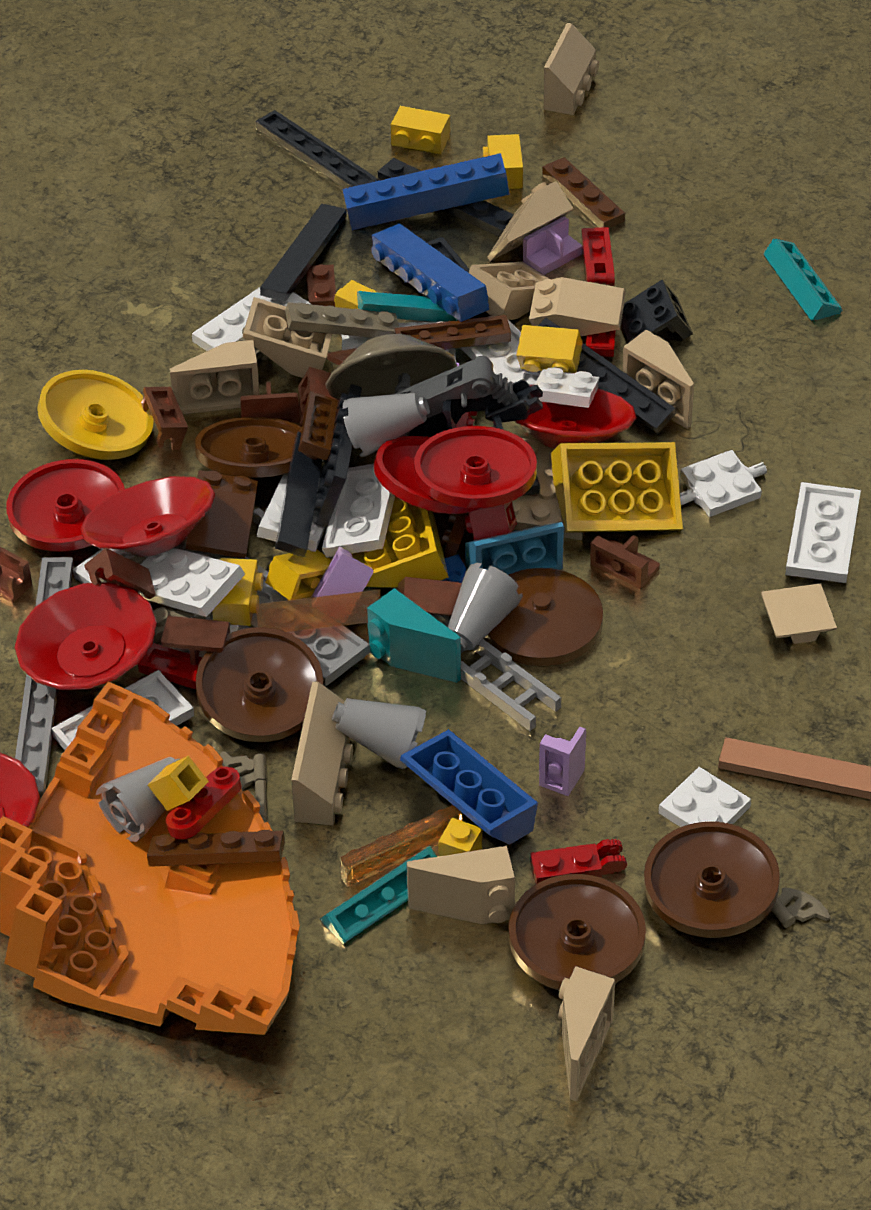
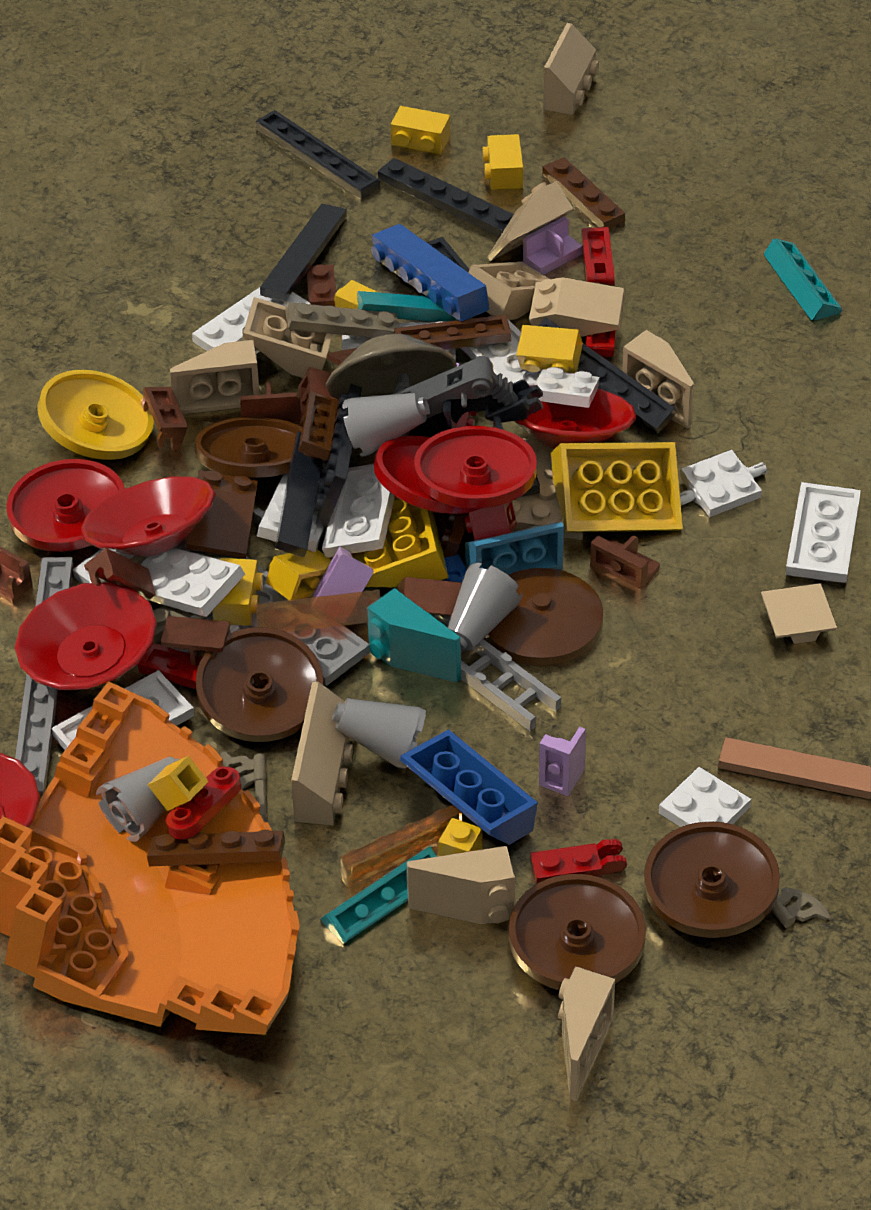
(426, 191): blue brick -> none
(654, 311): black bracket -> none

